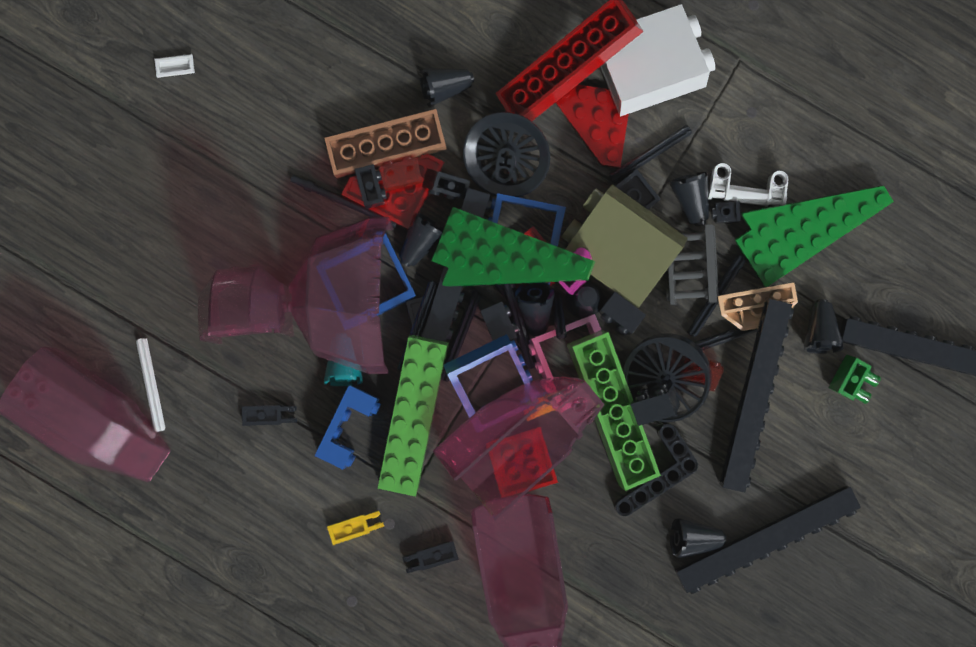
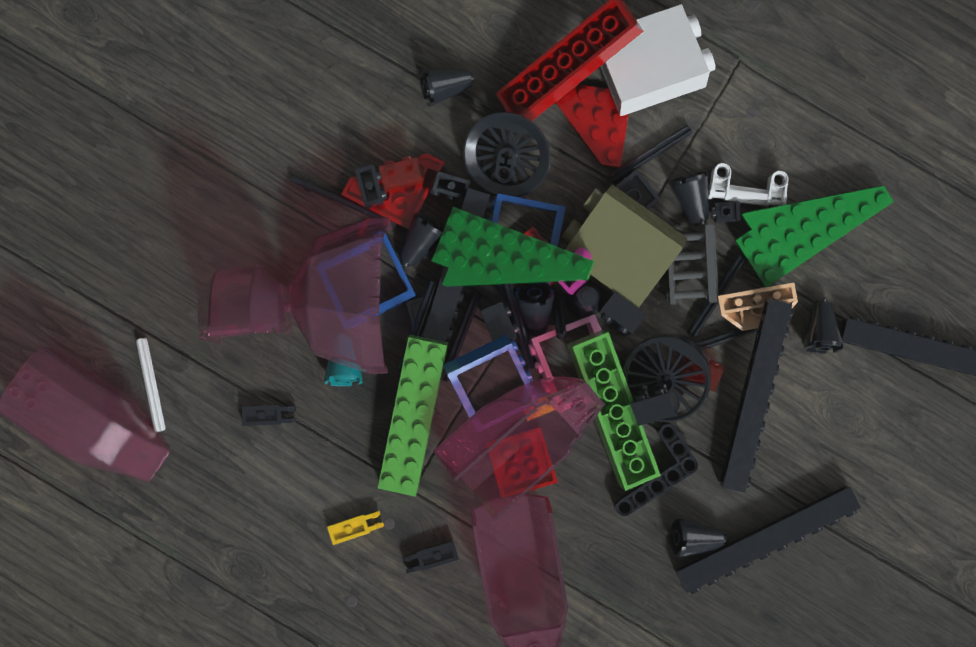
(174, 65): white tile -> none
(333, 451): blue plate -> none
(385, 142): nougat brick -> none
(851, 377): green brick -> none

